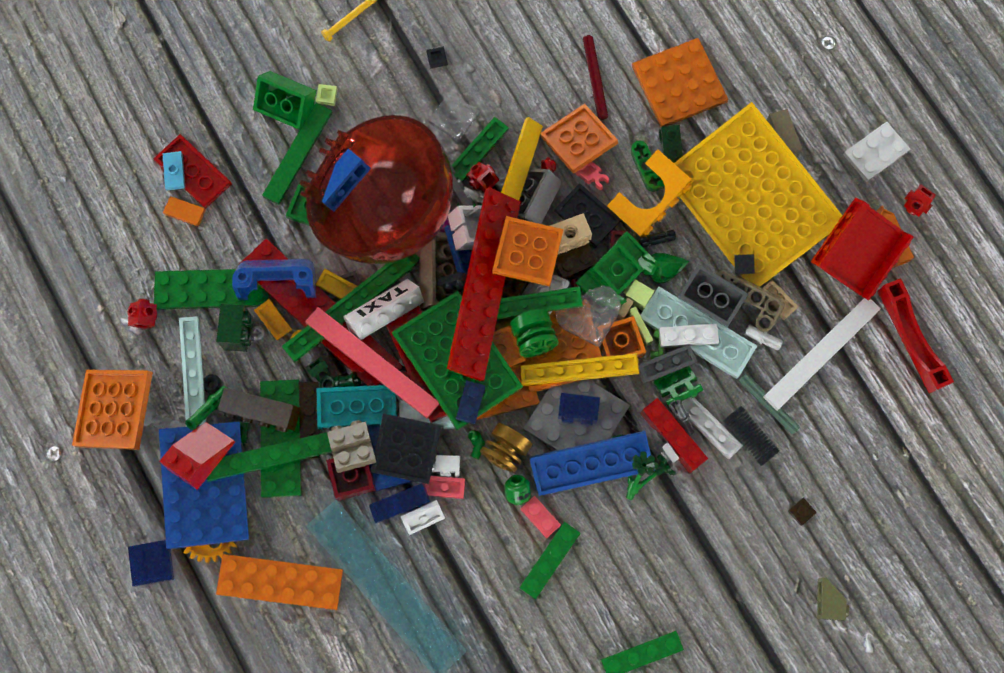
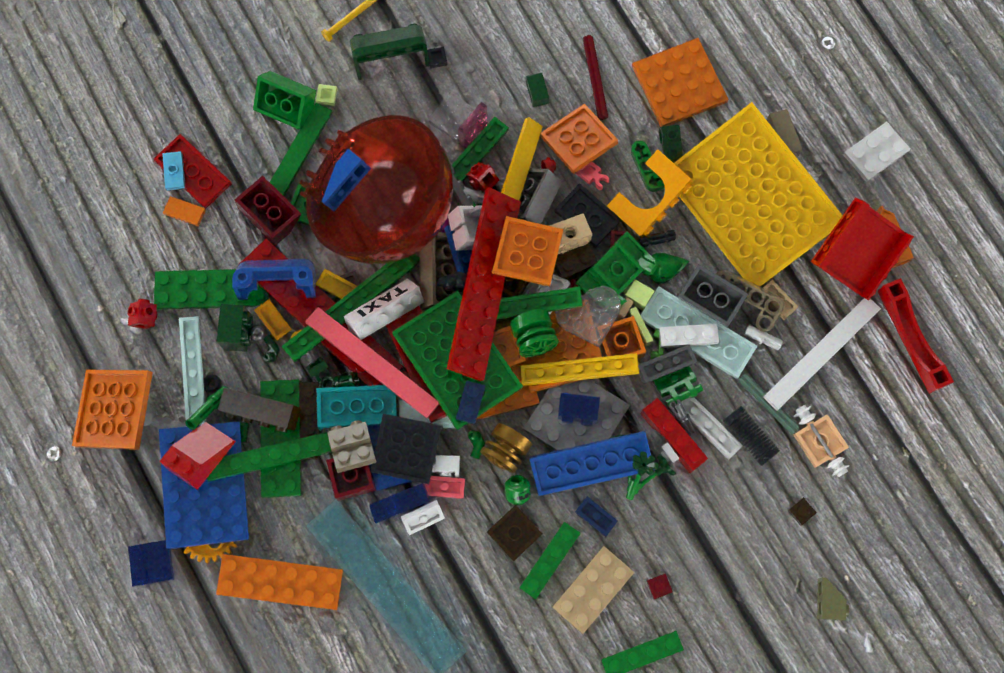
(268, 210): none -> dark red slope
(273, 349): none -> dark green arm
(388, 44): none -> dark green windscreen
(472, 125): none -> clear pink plate
(514, 533): none -> dark brown plate
(537, 89): none -> dark green piece
(540, 517): coral plate -> none
(593, 590): none -> tan plate
(596, 516): none -> dark blue plate
(659, 586): none -> dark red plate
(744, 264): black slope -> none
(821, 441): none -> light nougat plate
(919, 201): red brick -> none

